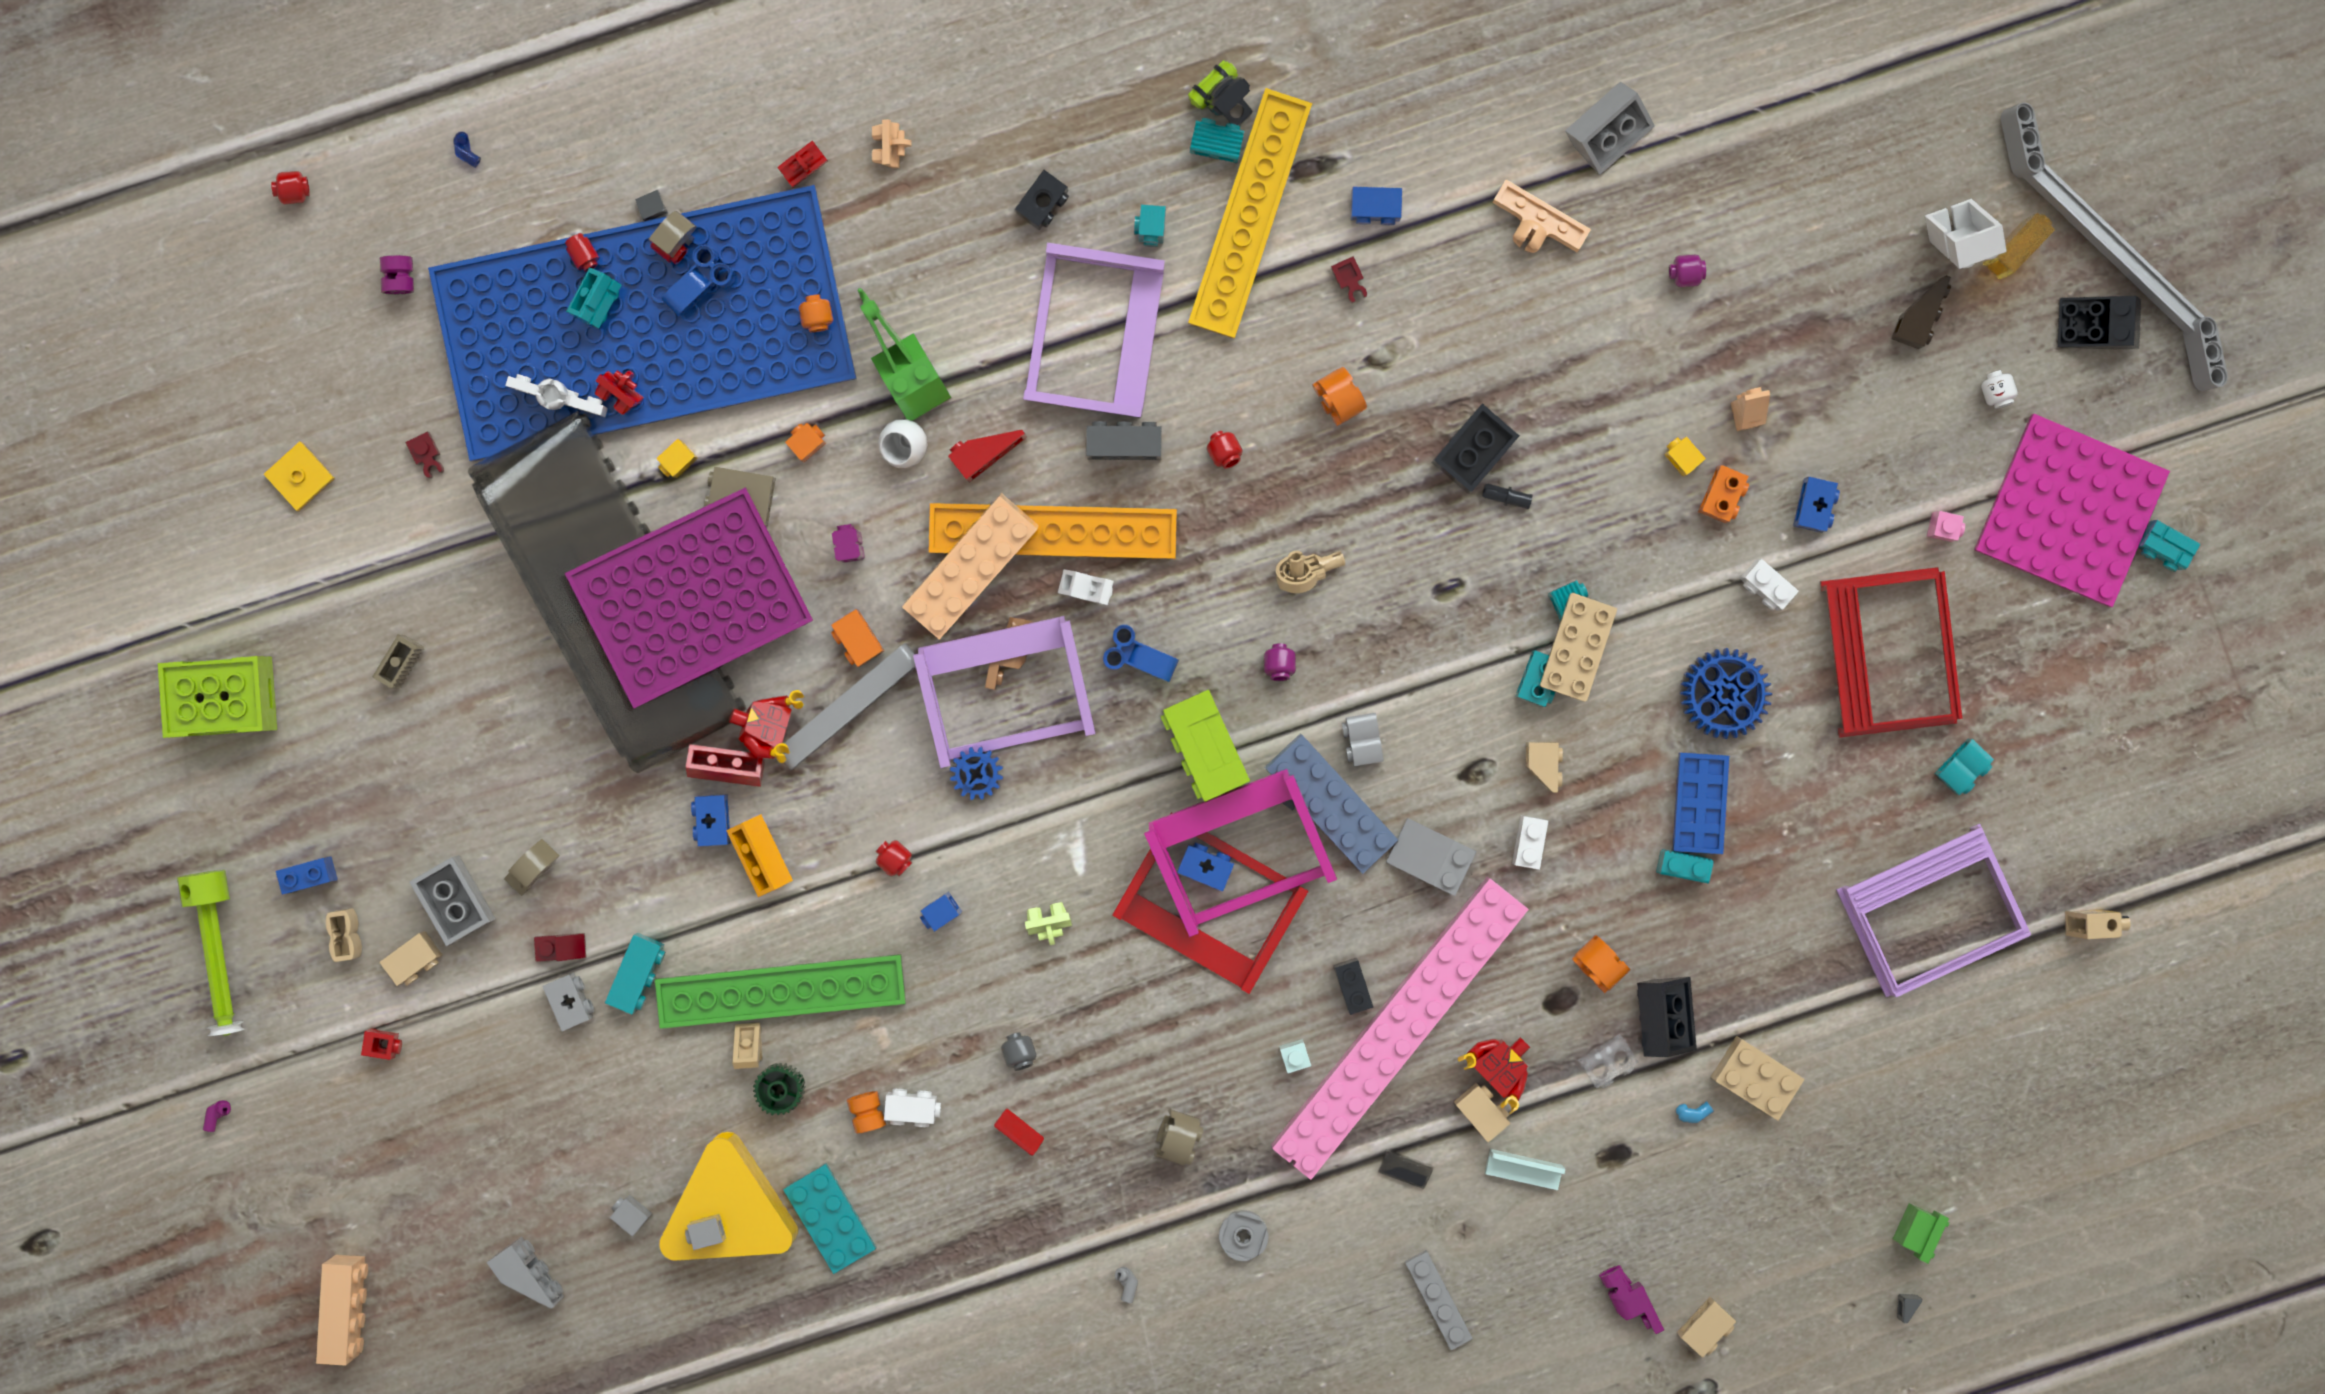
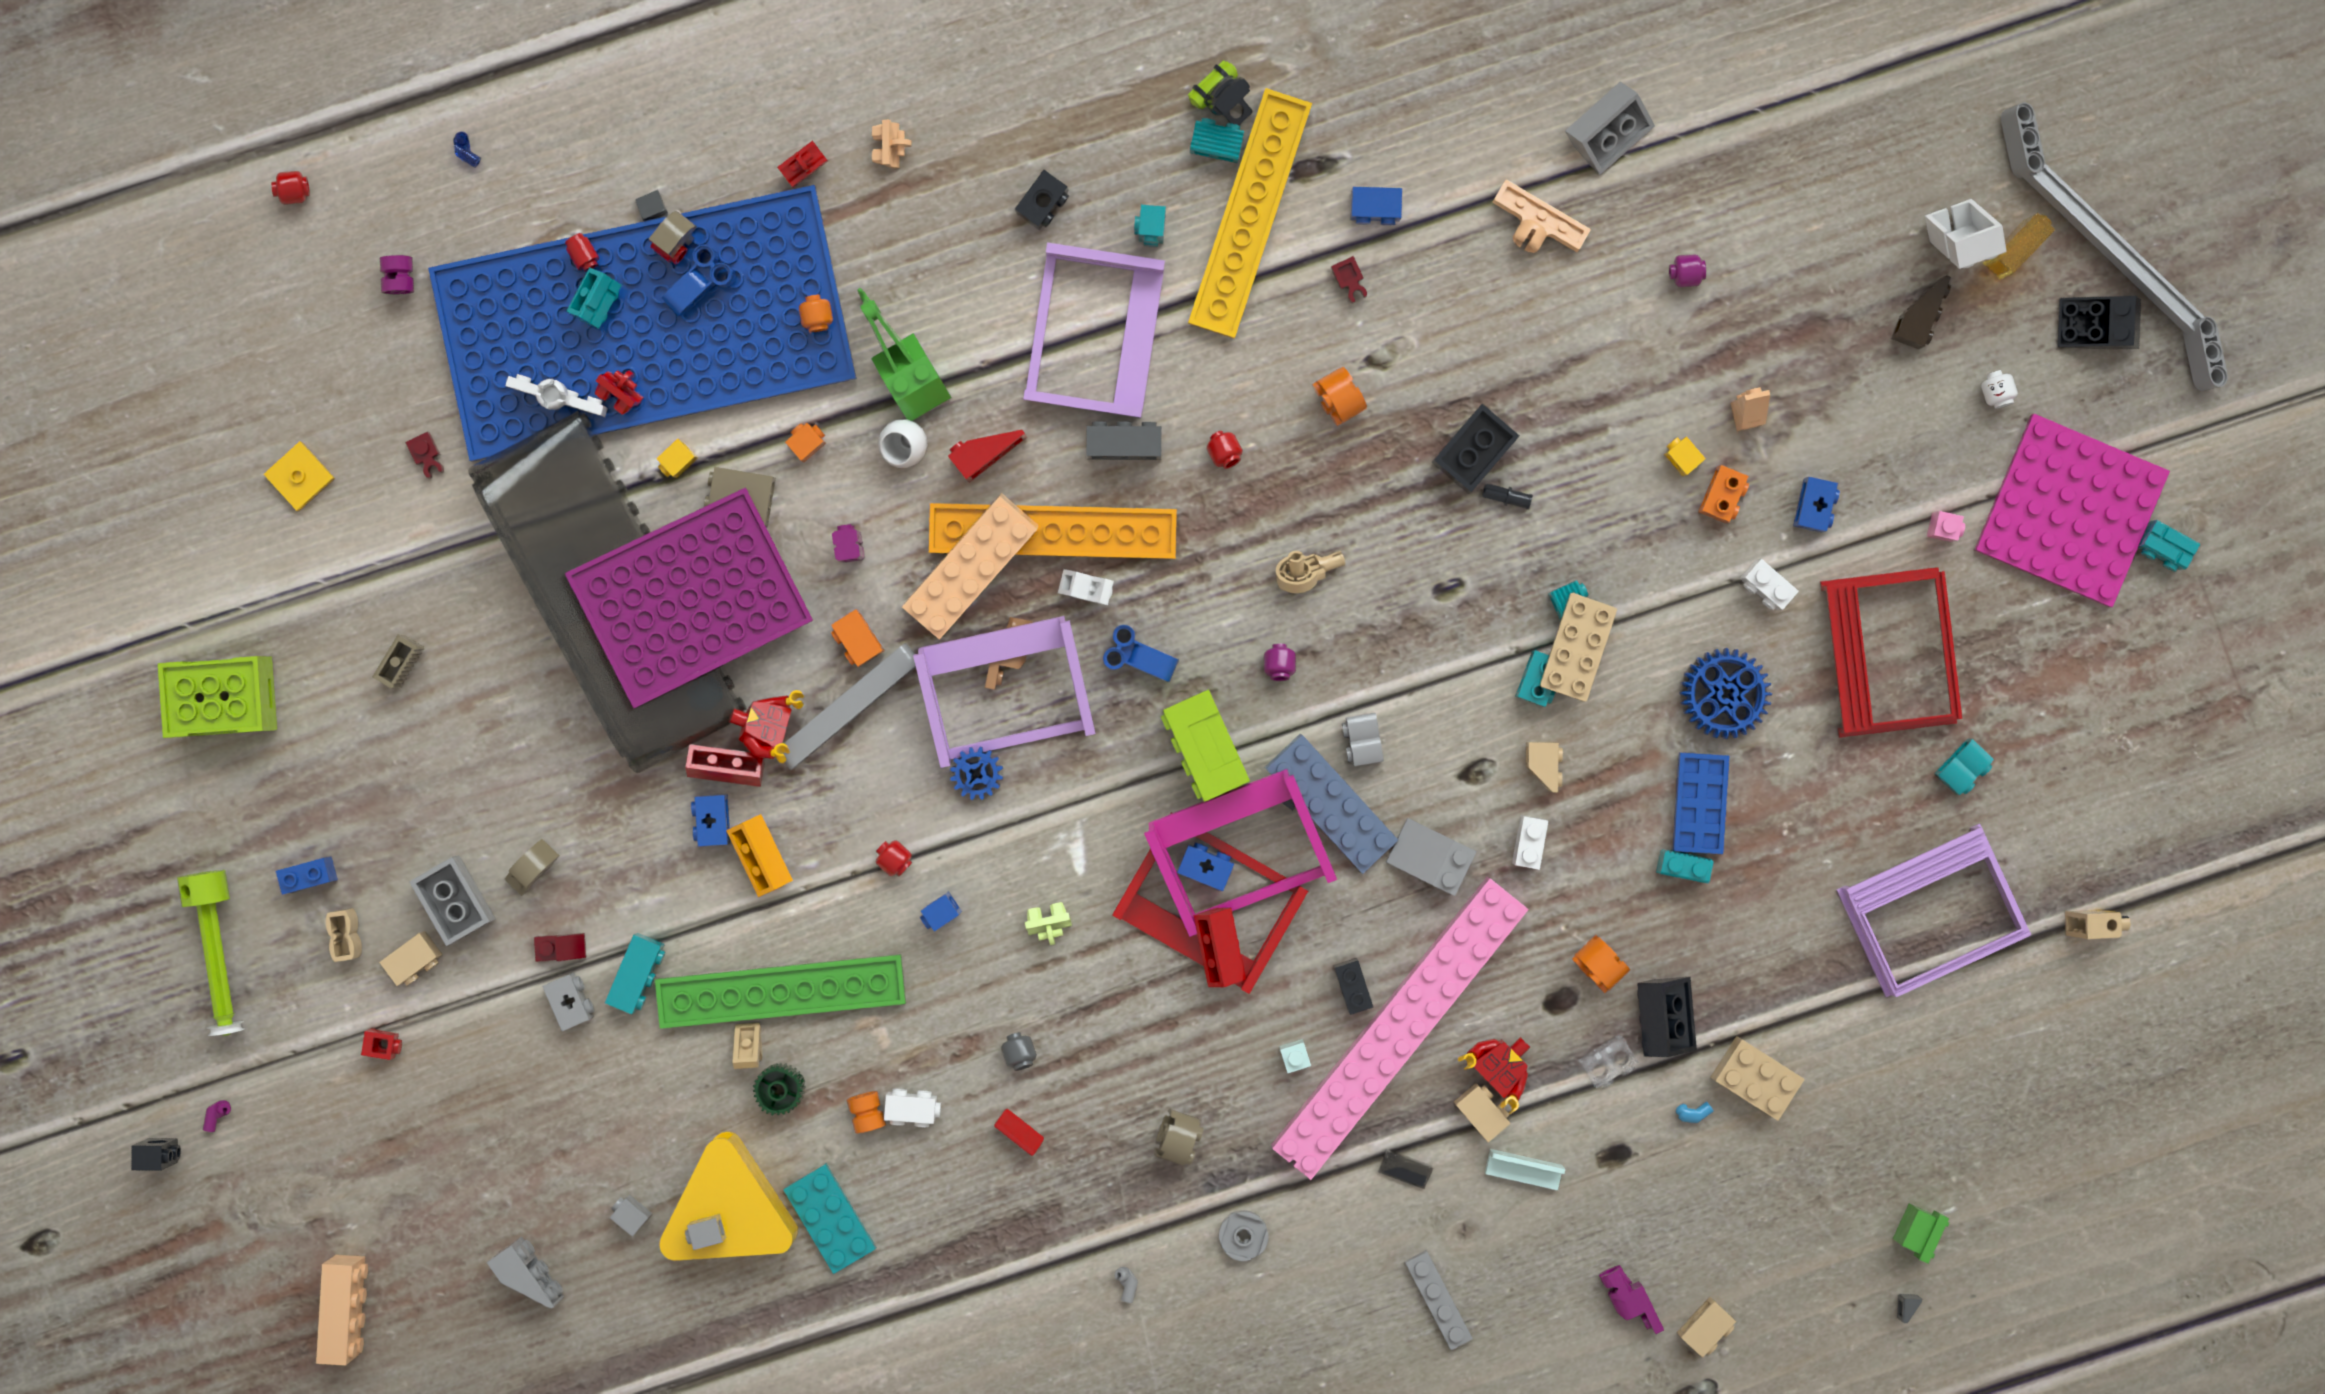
(155, 1154): none -> black brick
(1219, 947): none -> red brick

